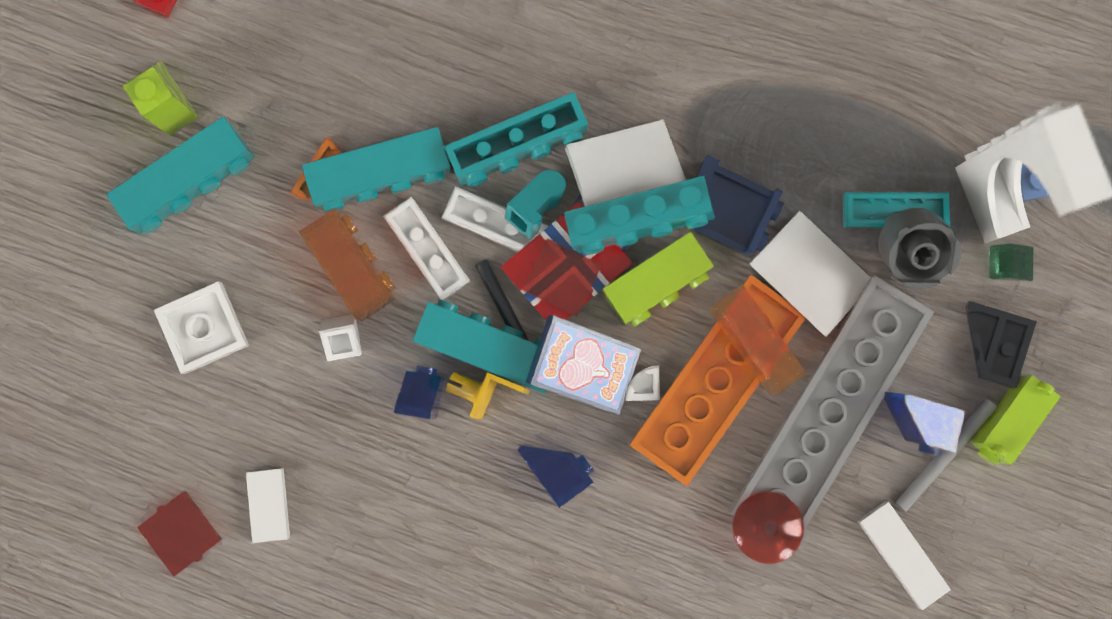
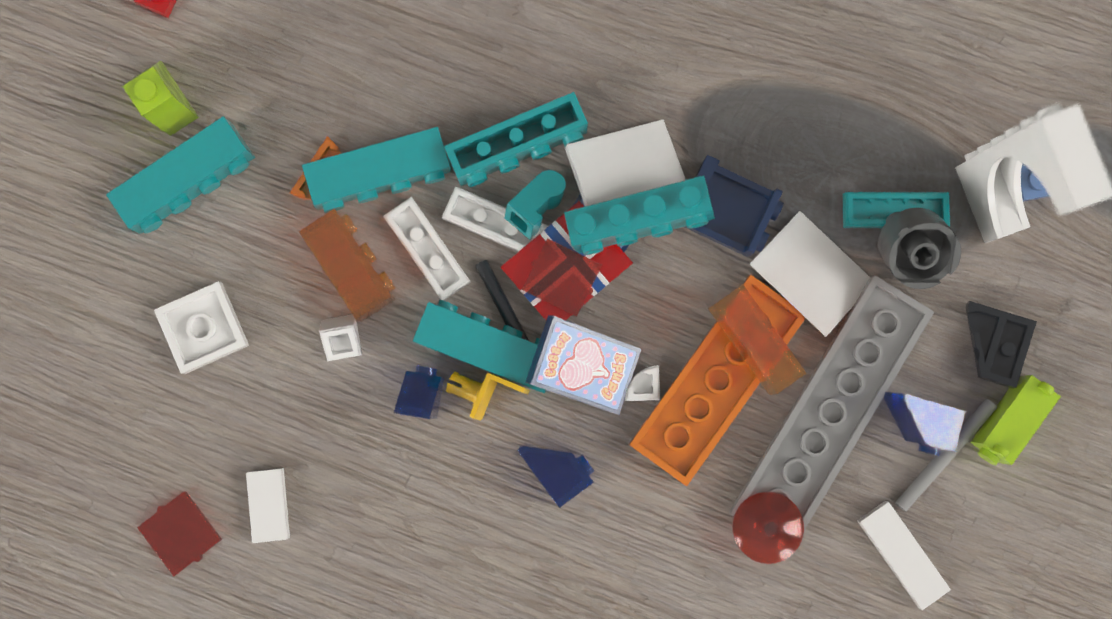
(658, 280): lime brick -> none
(1011, 262): clear green slope -> none

